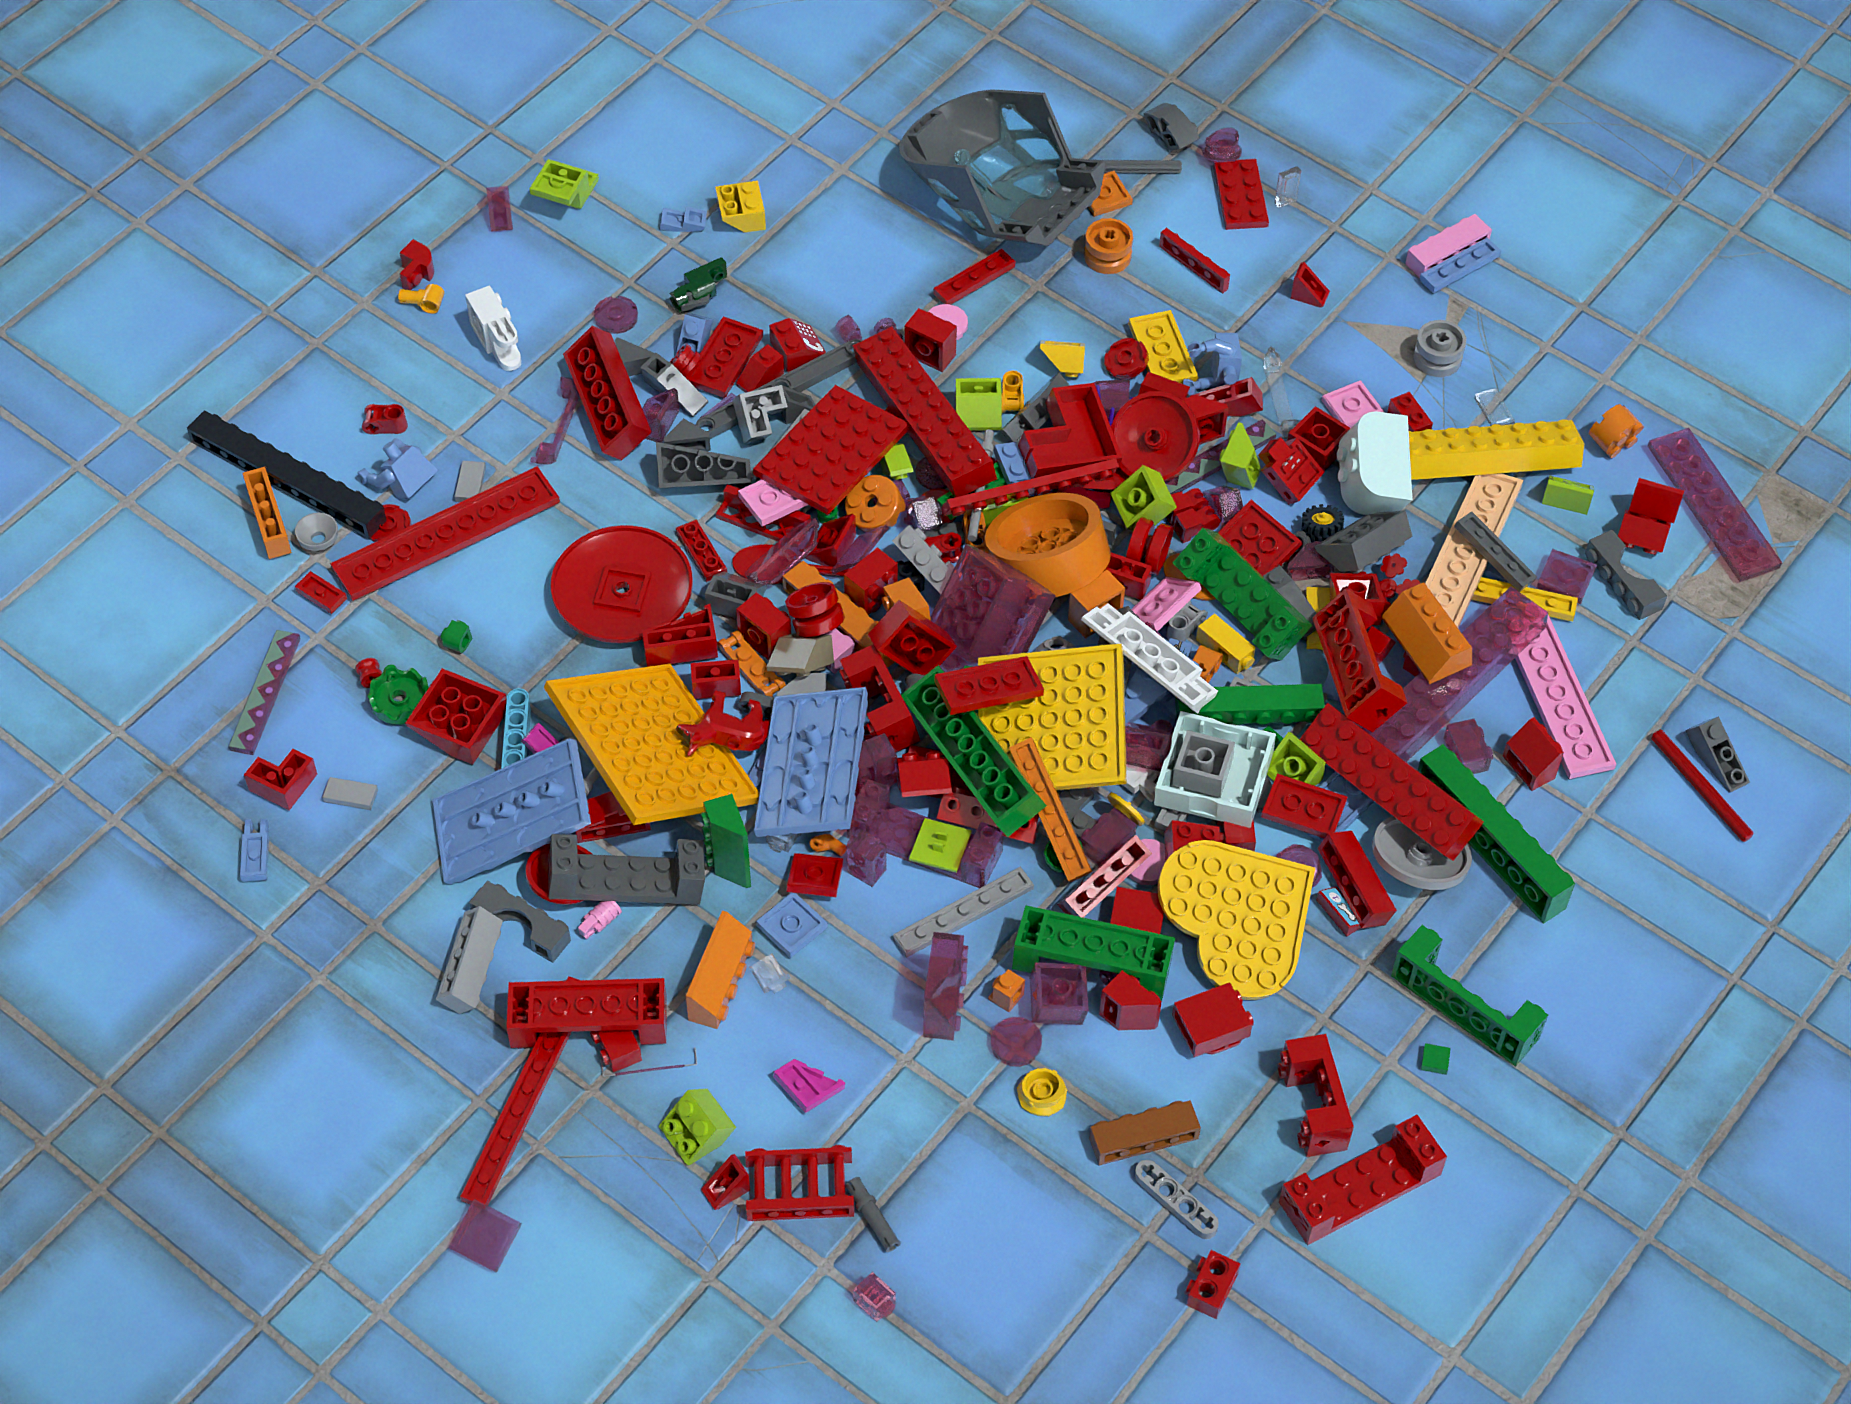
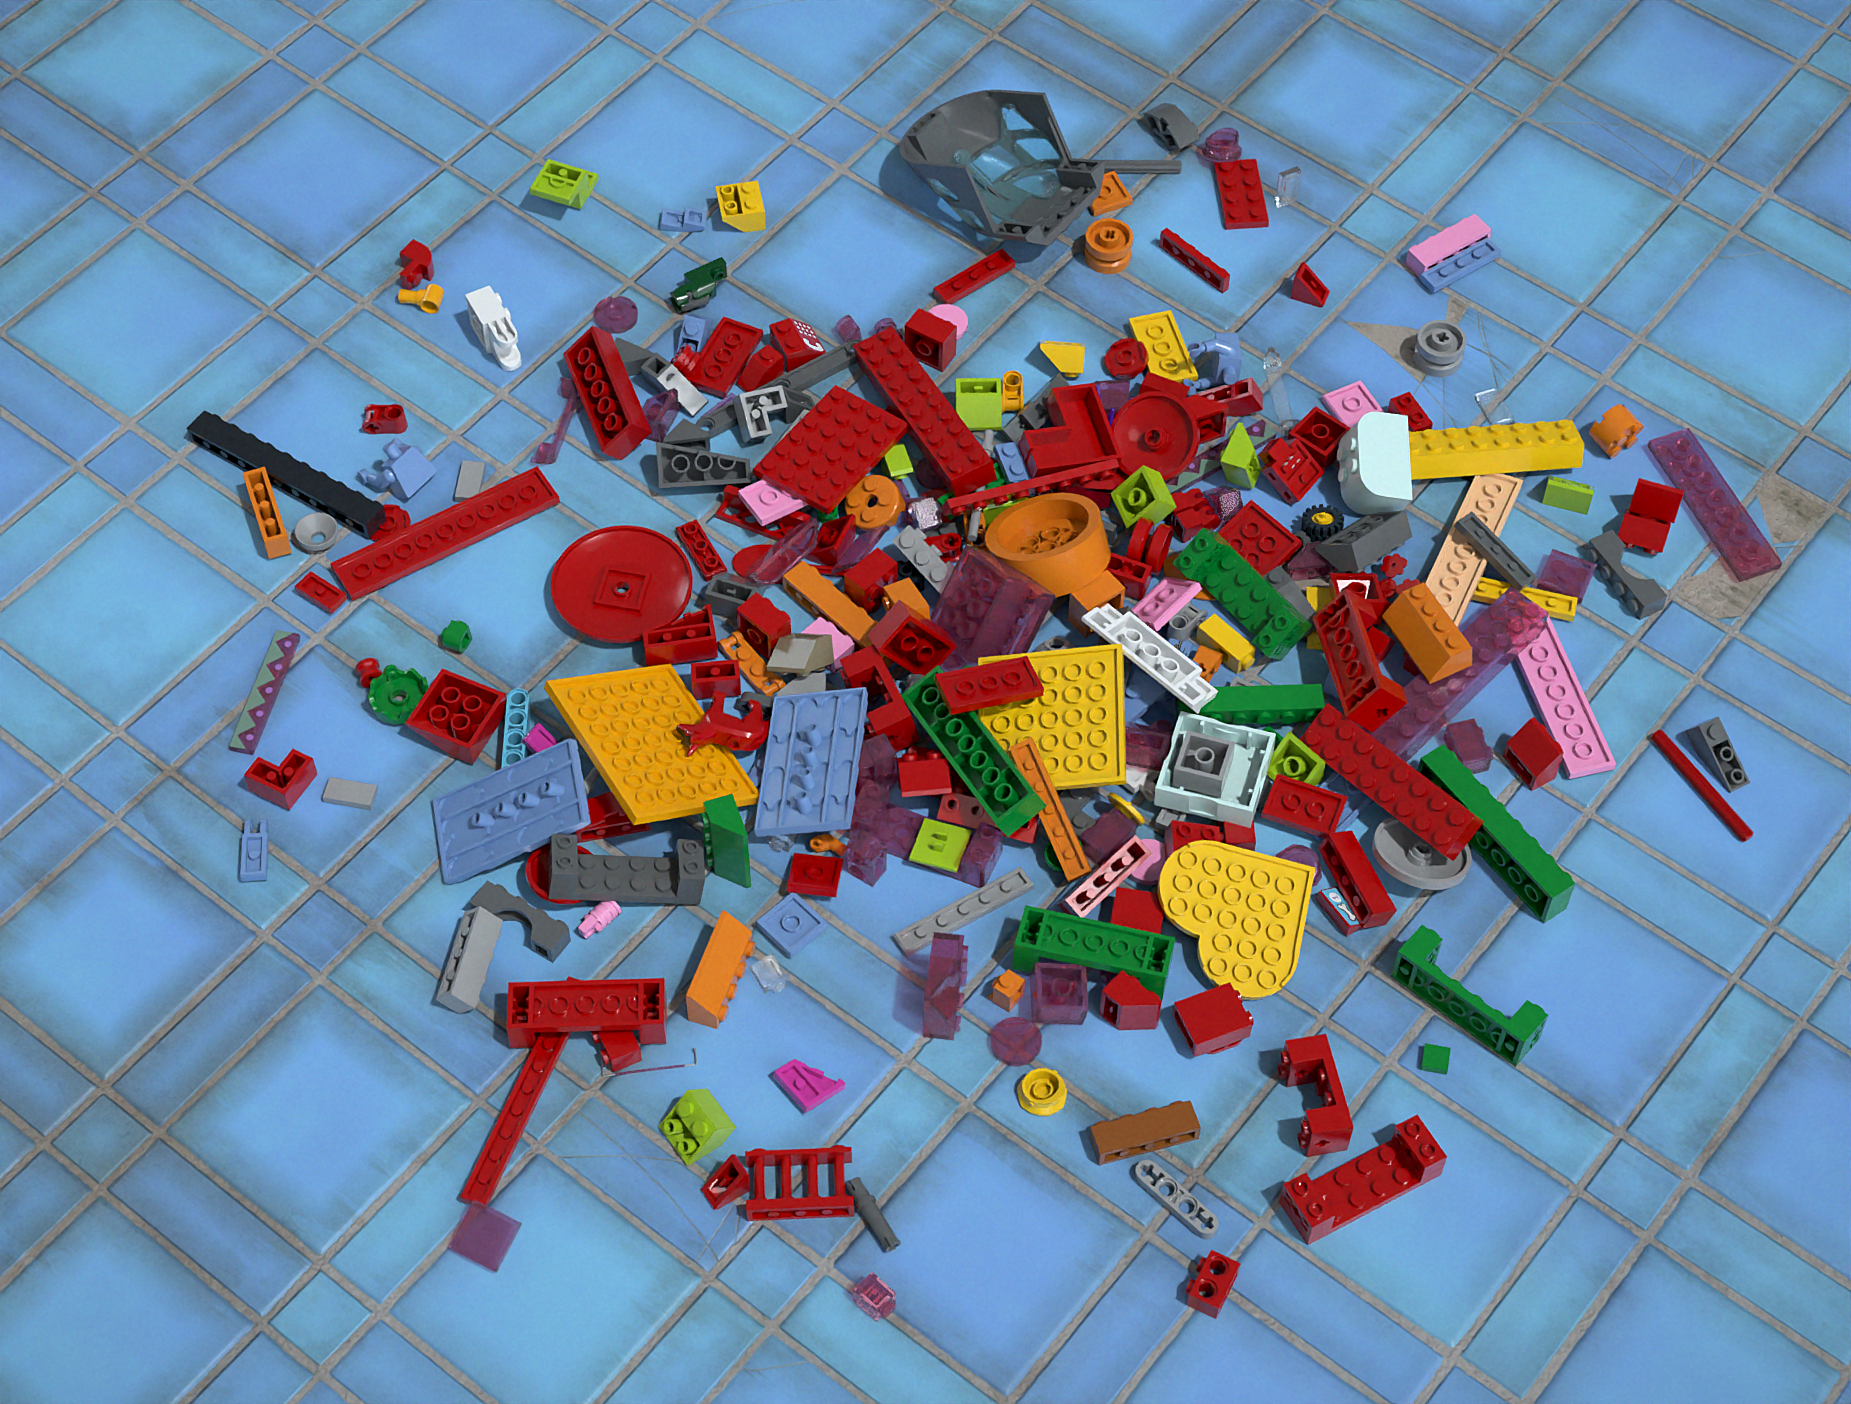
(499, 208): clear pink slope -> none
(815, 609): red wheel -> none

